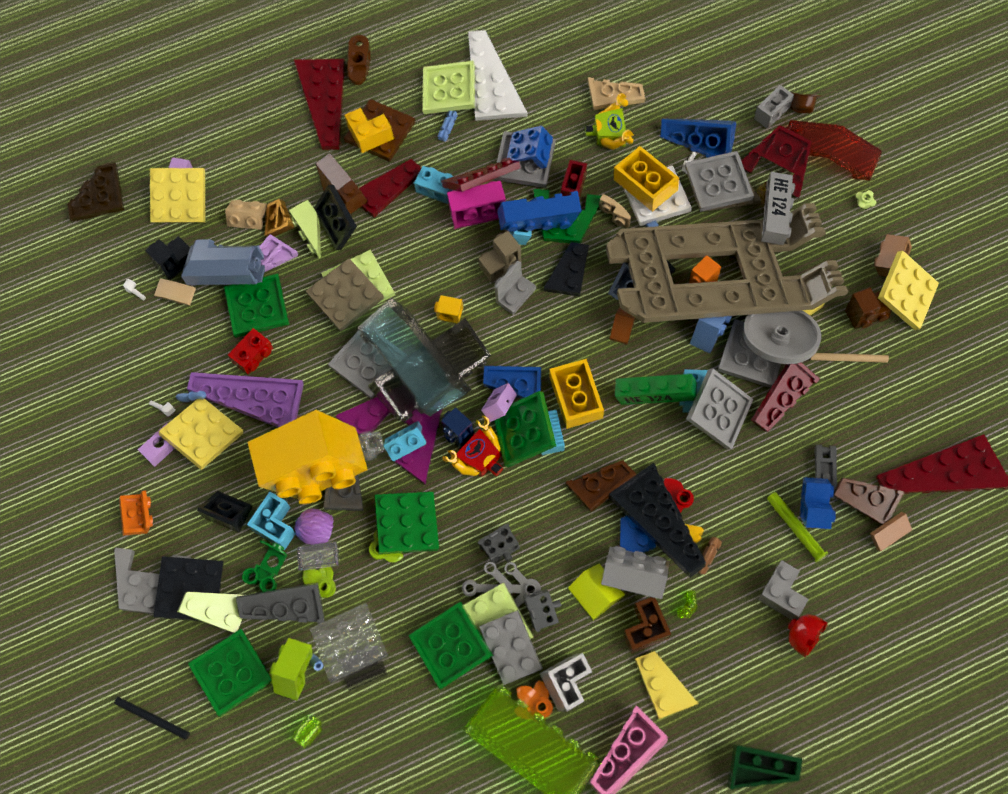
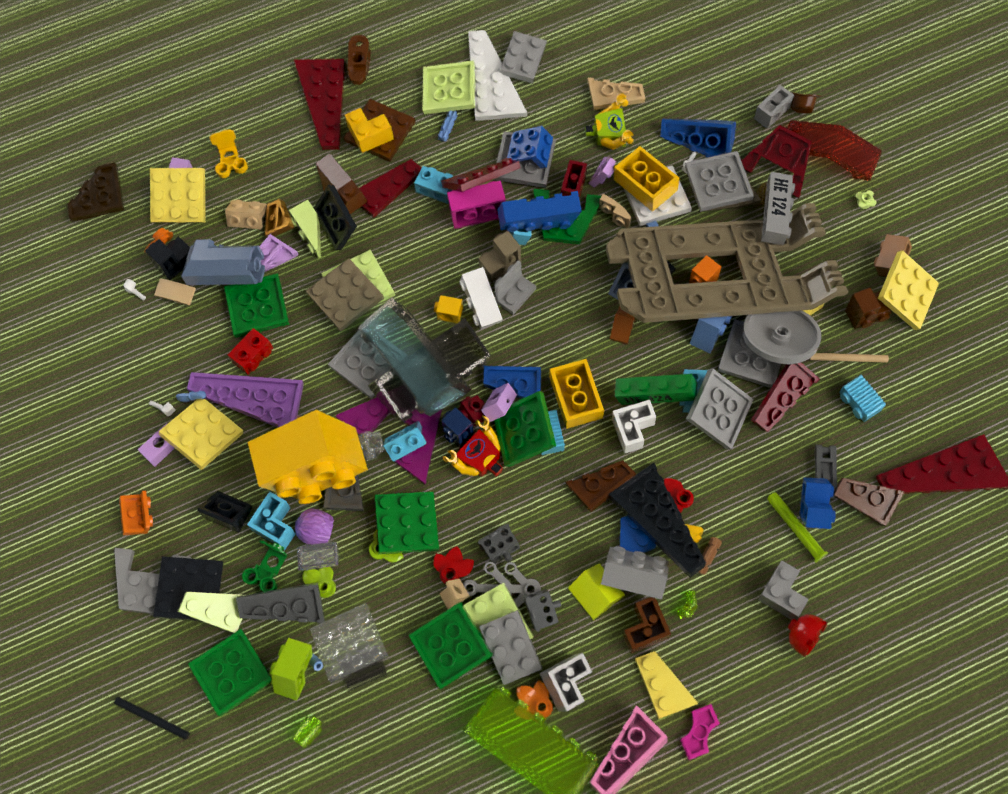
(162, 234): none -> orange plate
(225, 143): none -> yellow piece
(453, 563): none -> red plate
(454, 593): none -> tan bracket
(472, 409): none -> dark red brick
(480, 298): none -> white wedge
(523, 57): none -> light grey plate
(569, 272): black wing -> none
(603, 171): none -> lavender wing
(629, 422): none -> white brick
(696, 741): none -> dark pink tile
(761, 767): dark green wedge -> none
(861, 398): none -> medium azure brick
(891, 531): medium nougat tile -> none

